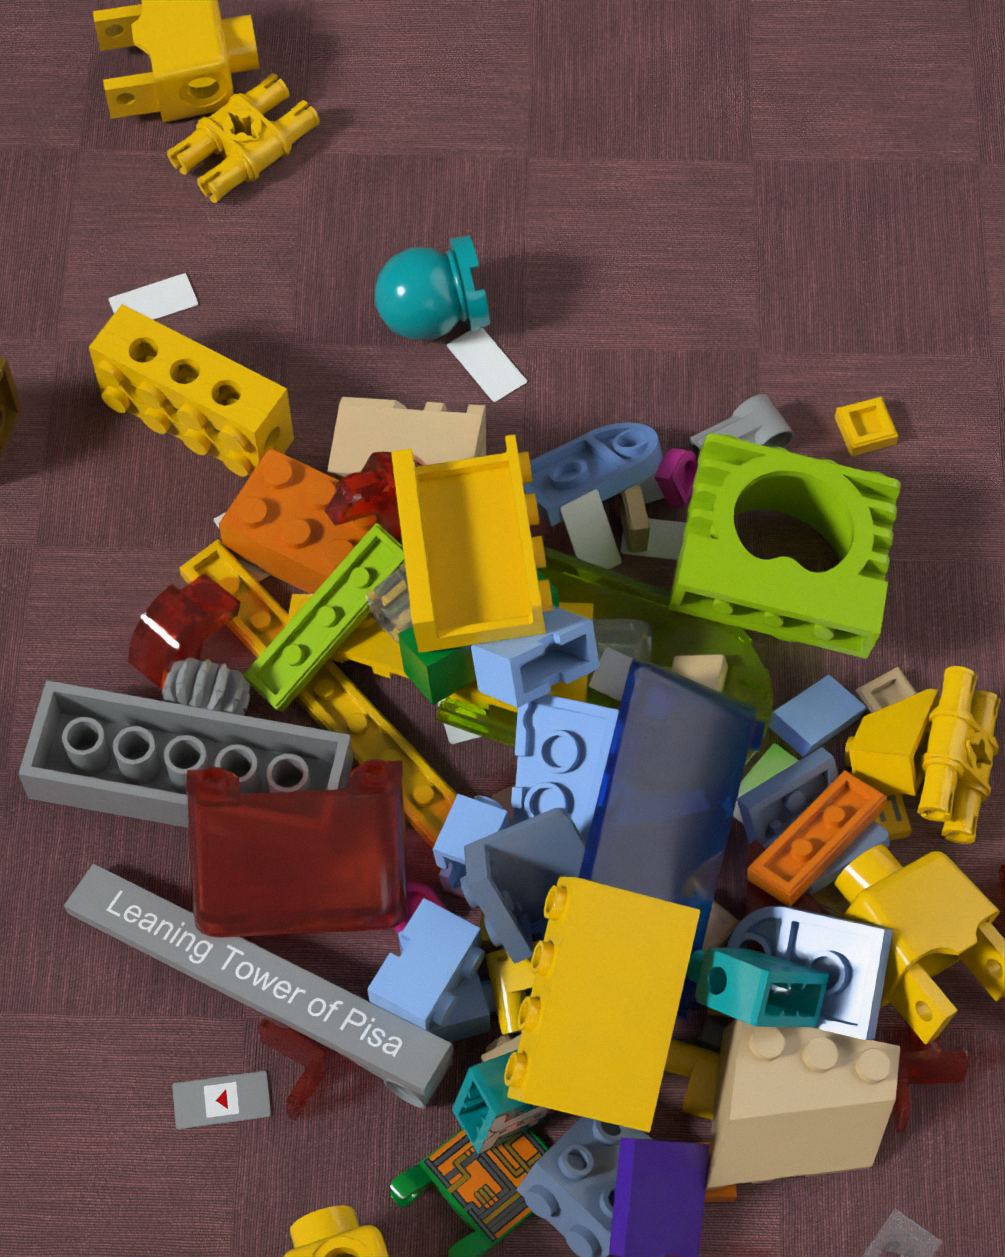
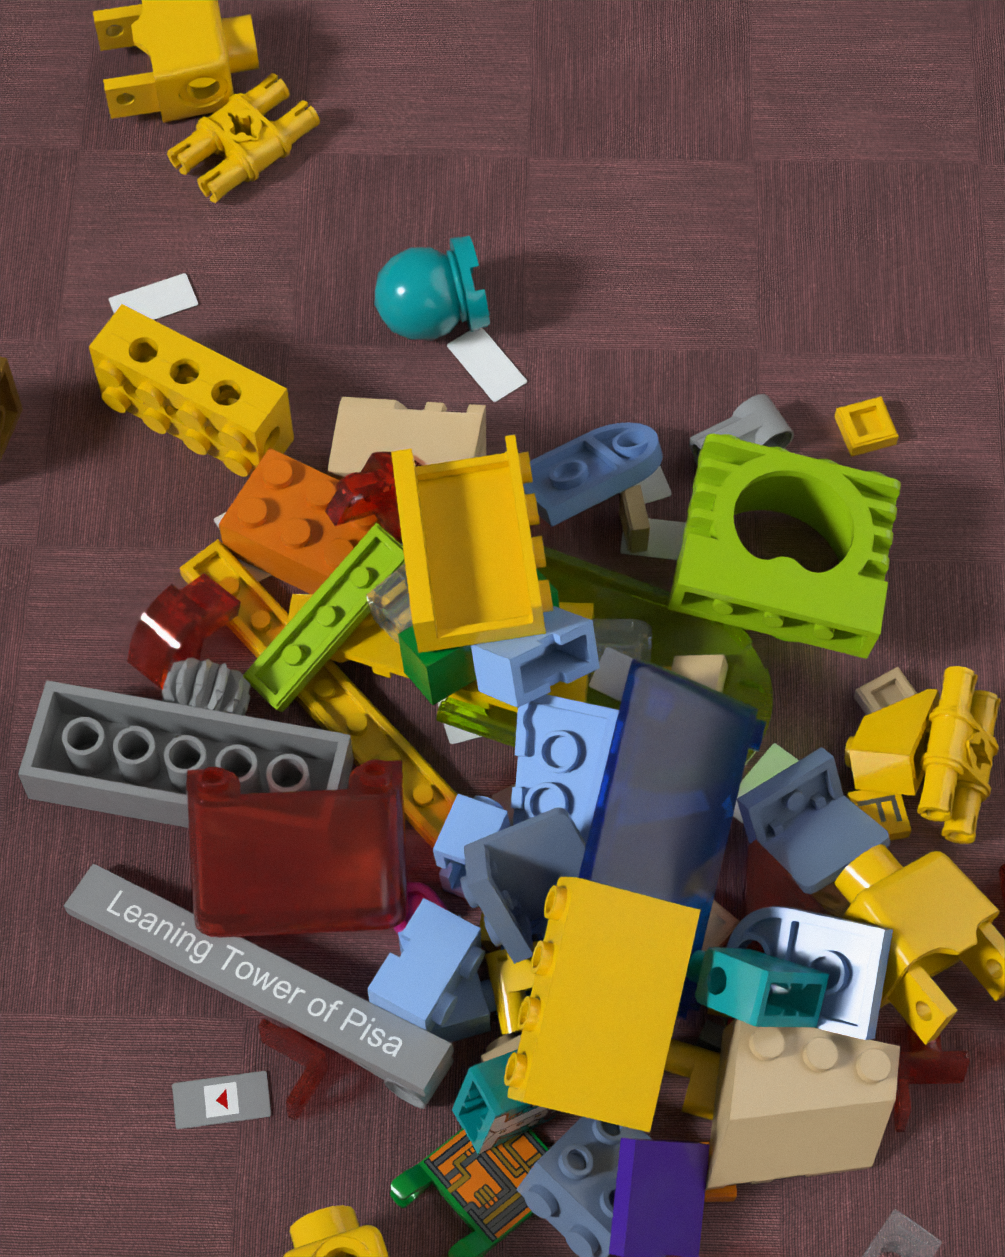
(590, 531): white sticker -> none
(676, 476): dark pink tile -> none
(816, 715): light blue tile -> none
(816, 838): orange tile -> none

